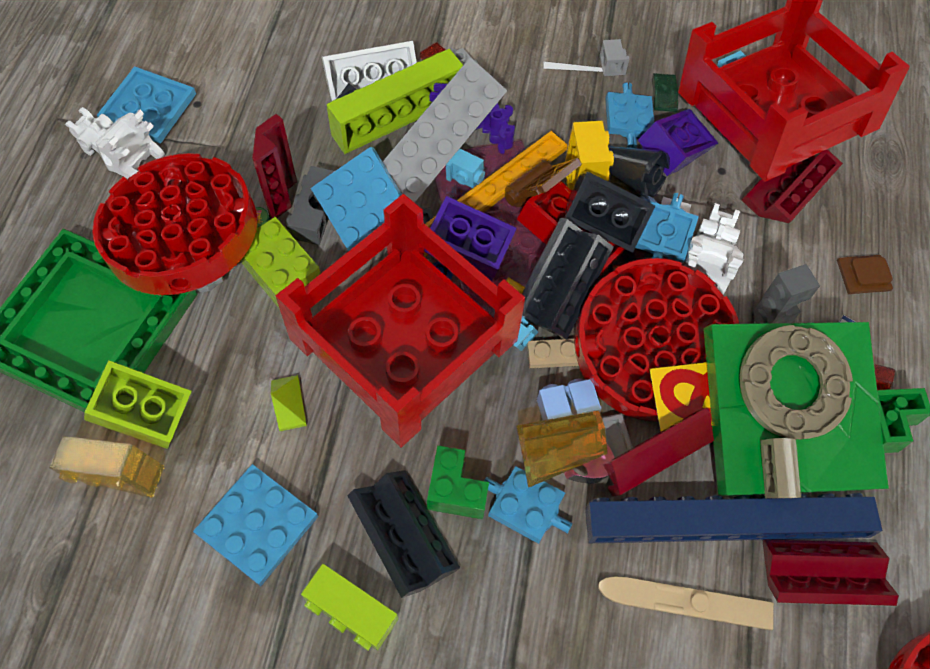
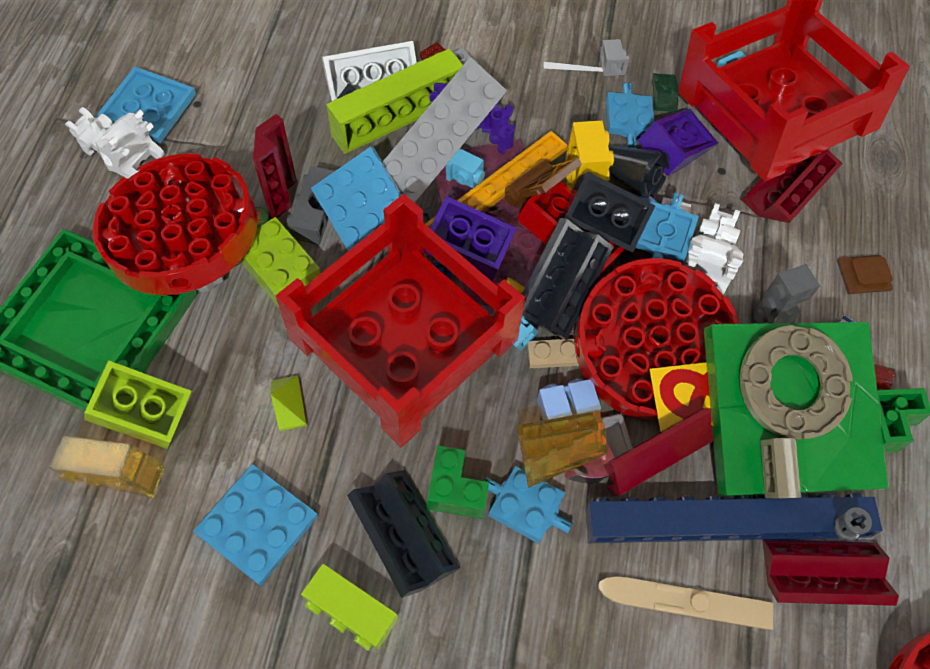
(859, 527): none -> dark grey bush

